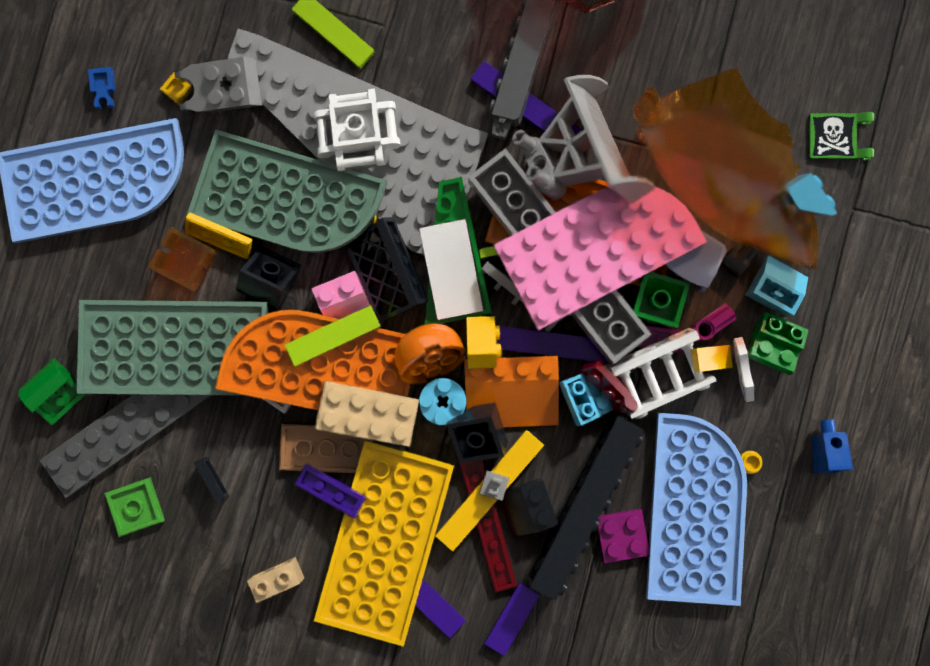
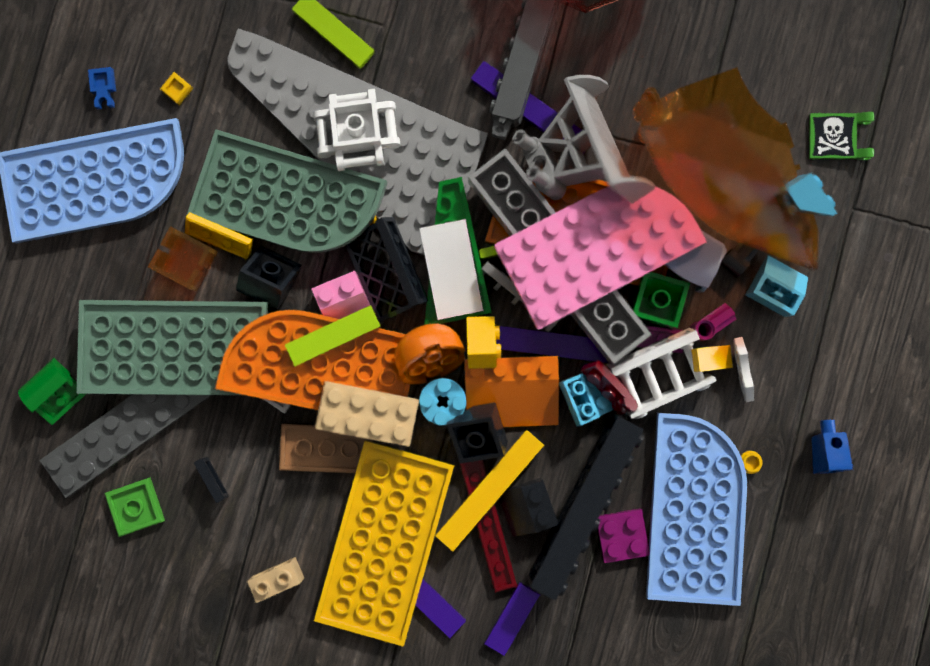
(222, 85): light grey brick -> none
(330, 490): dark purple tile -> none
(494, 485): light grey tile -> none
(777, 343): green brick -> none

